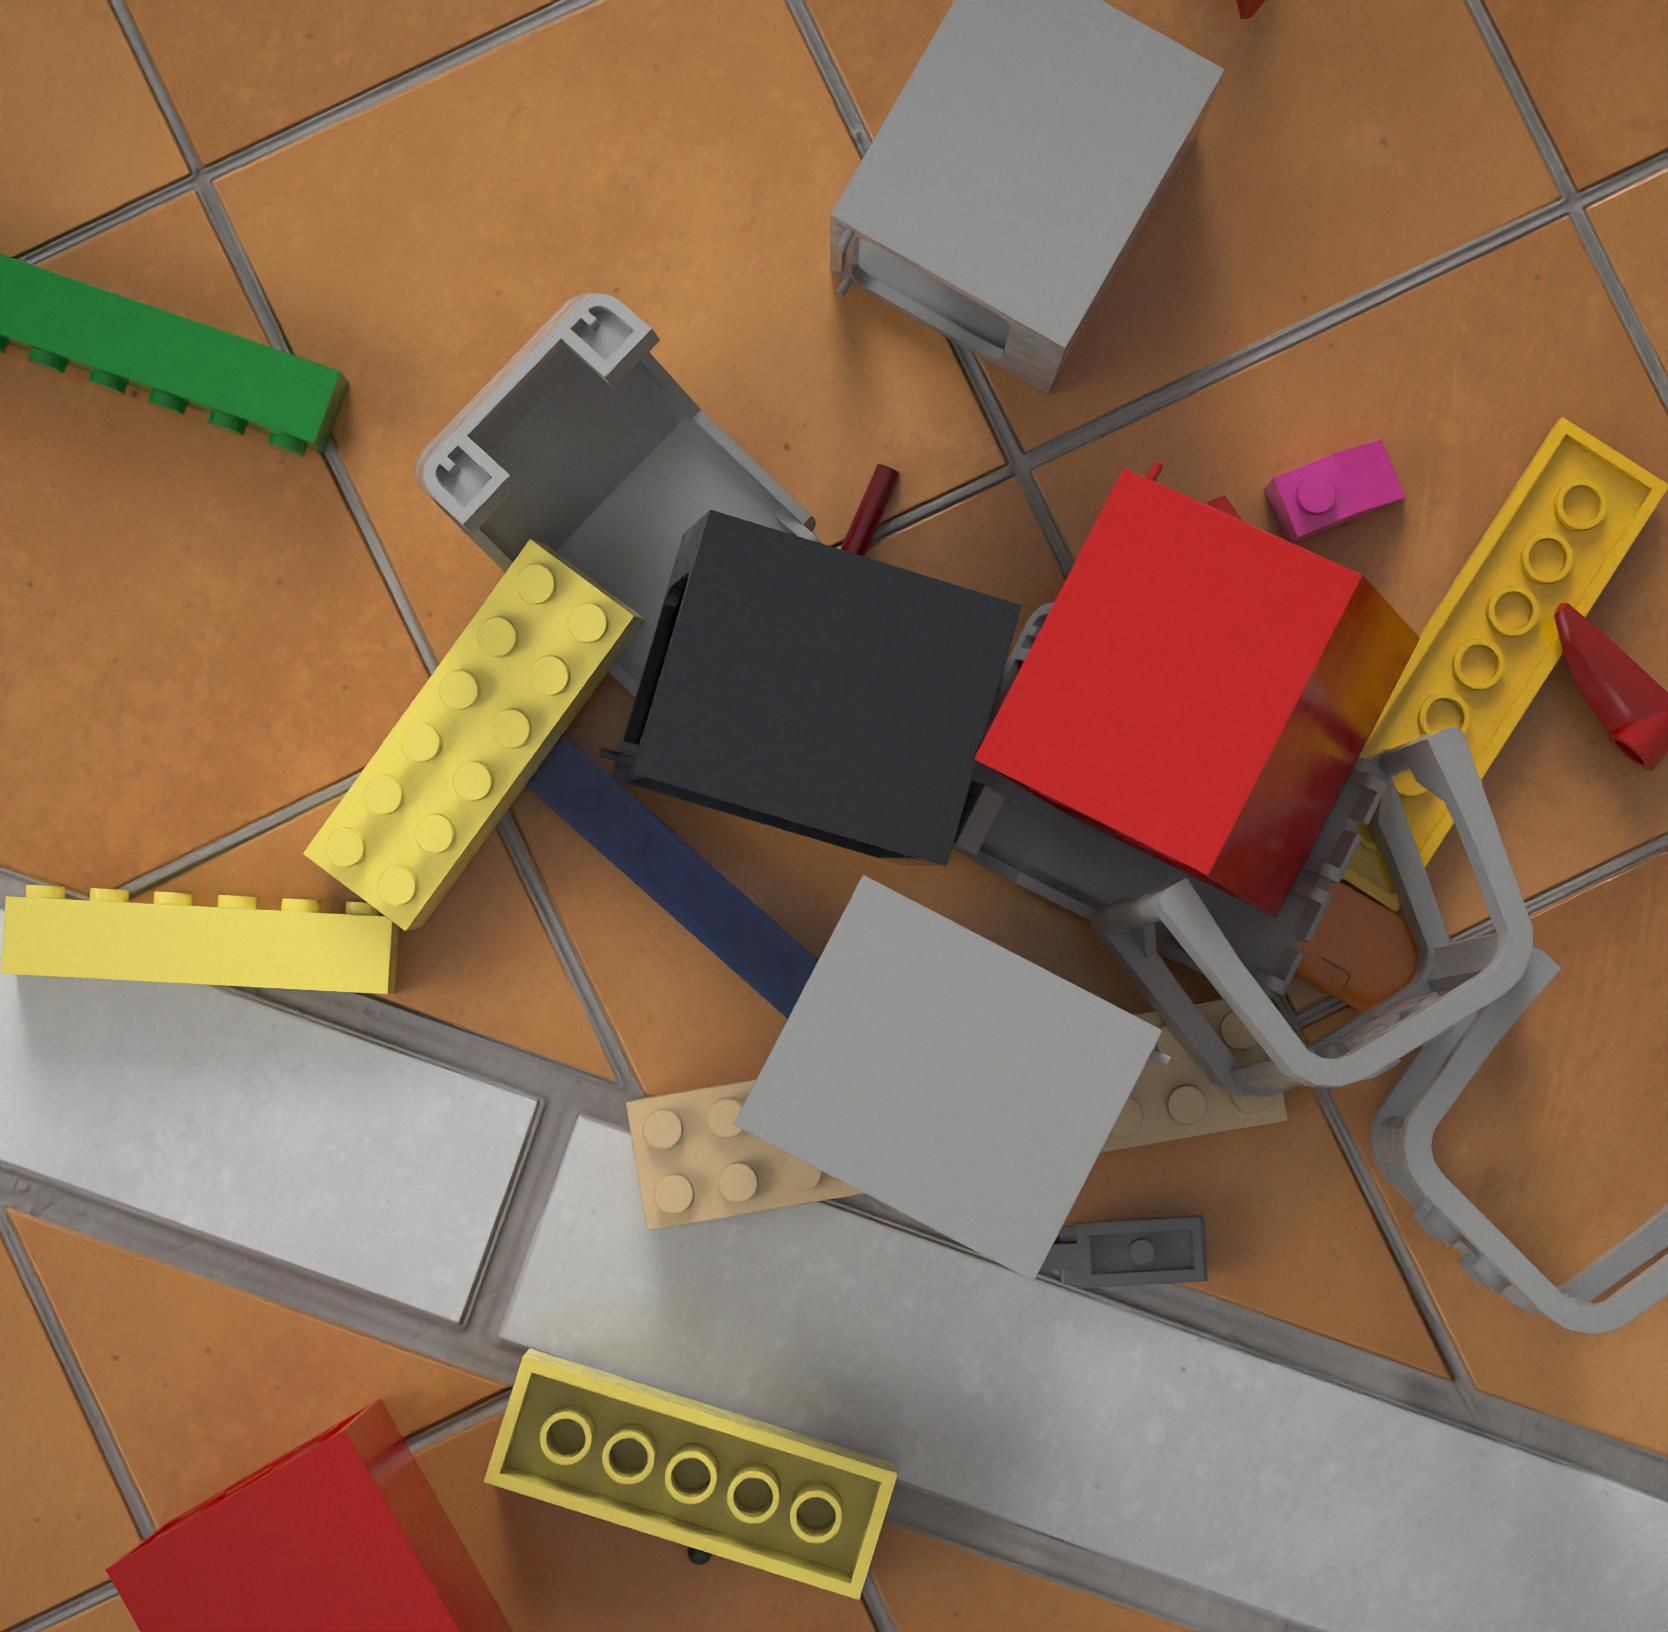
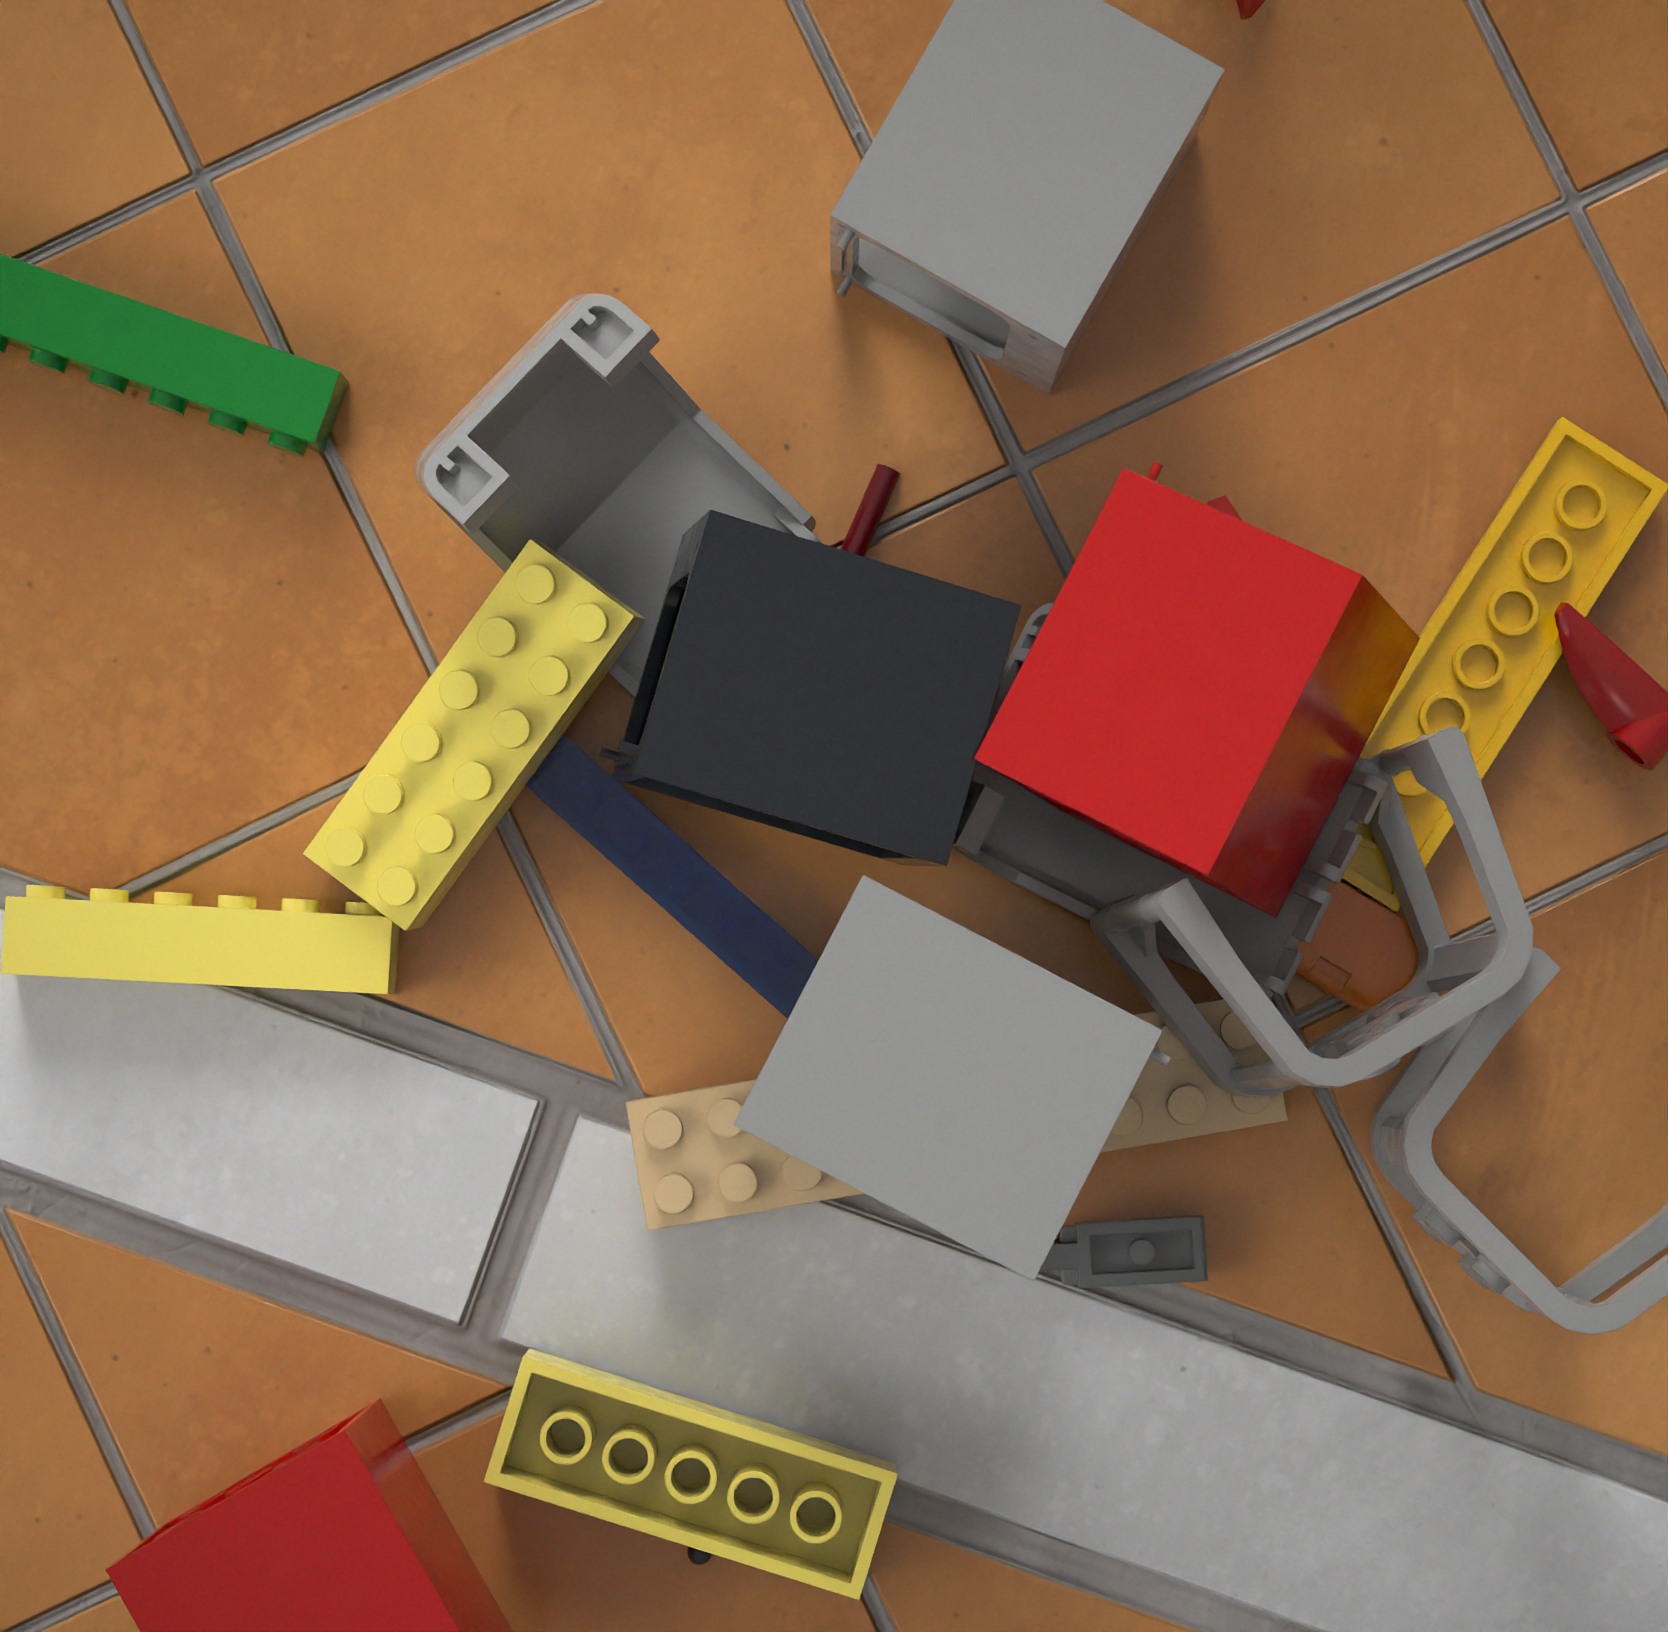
(1333, 491): dark pink slope -> none

